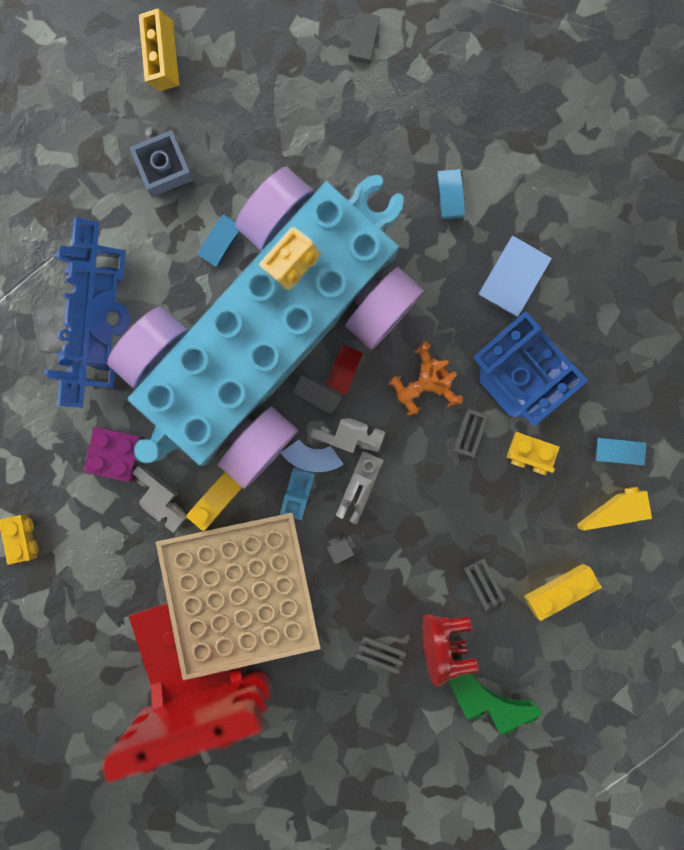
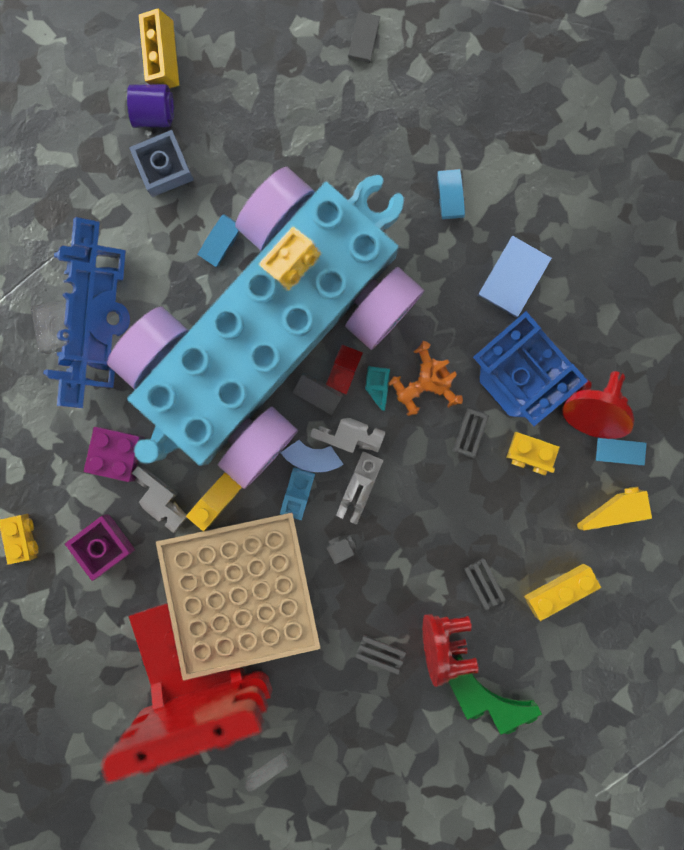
(99, 546): none -> magenta brick
(150, 105): none -> dark purple piece
(377, 385): none -> teal tile
(600, 412): none -> red piece

